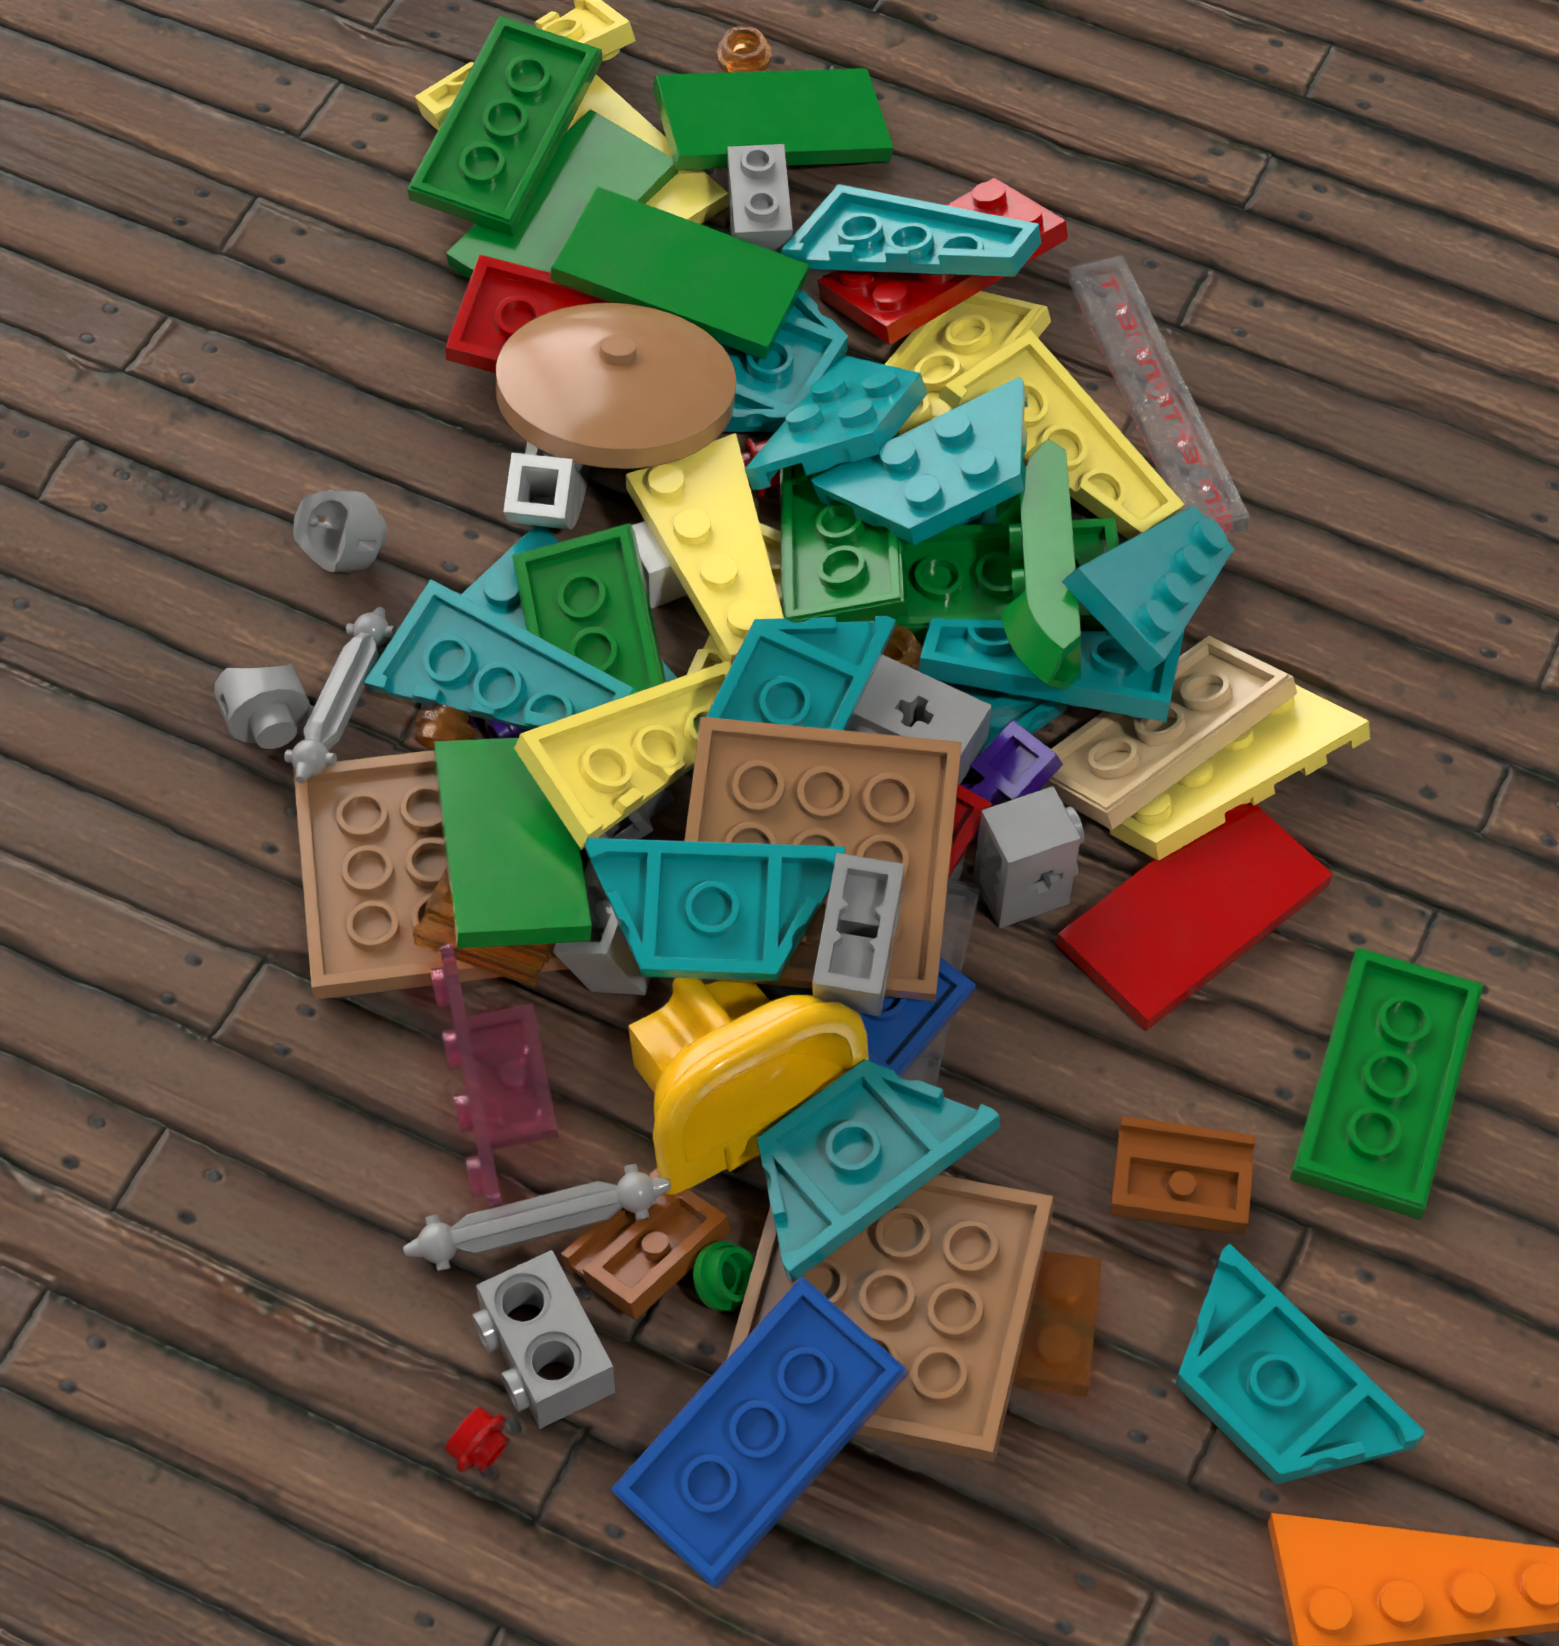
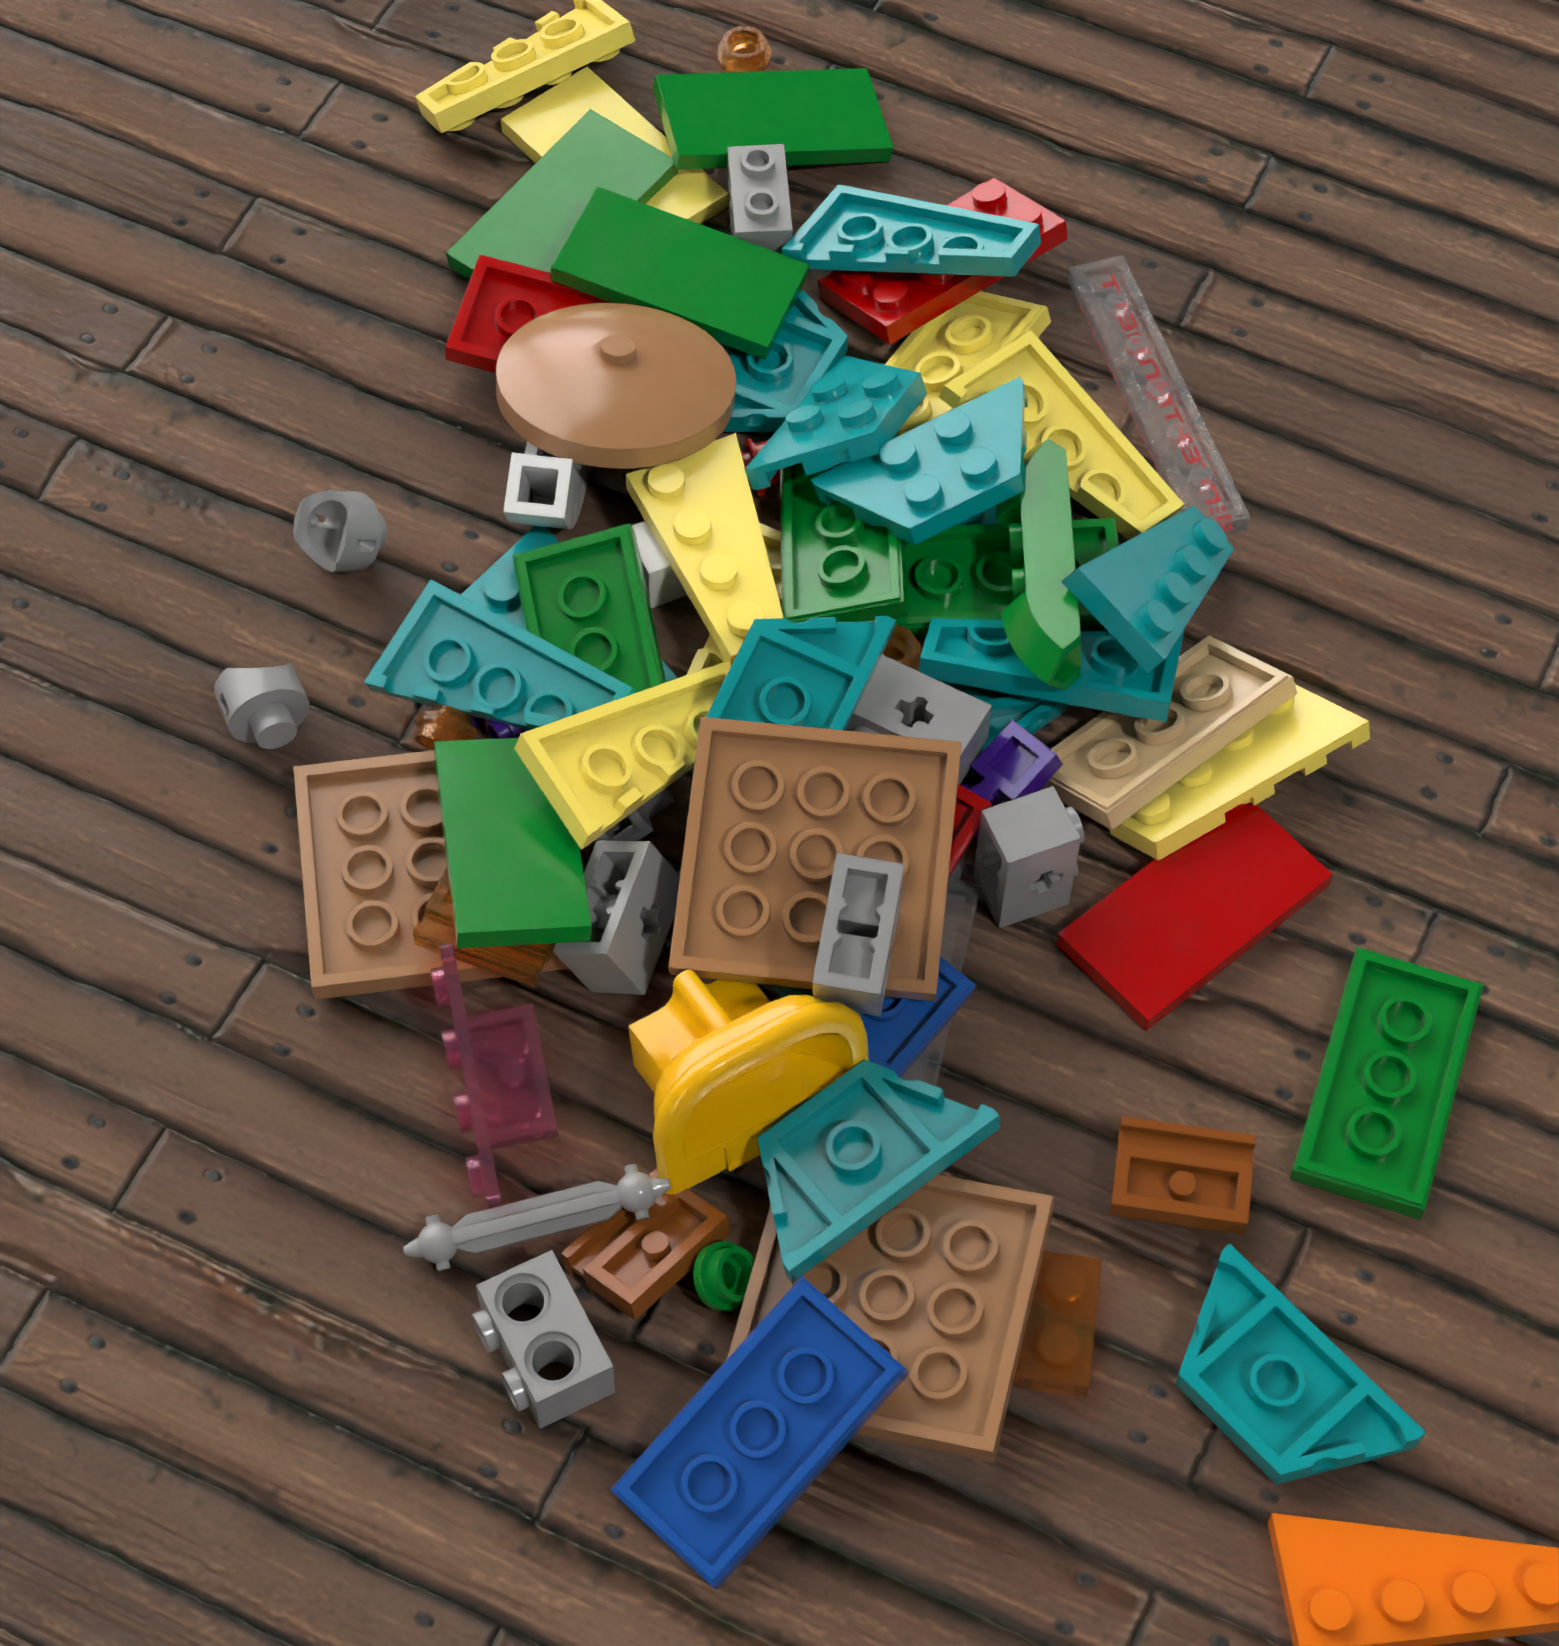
(340, 695): light grey wheel -> none
(478, 1440): red plate -> none
(505, 125): green tile -> none
(712, 904): teal wing -> none

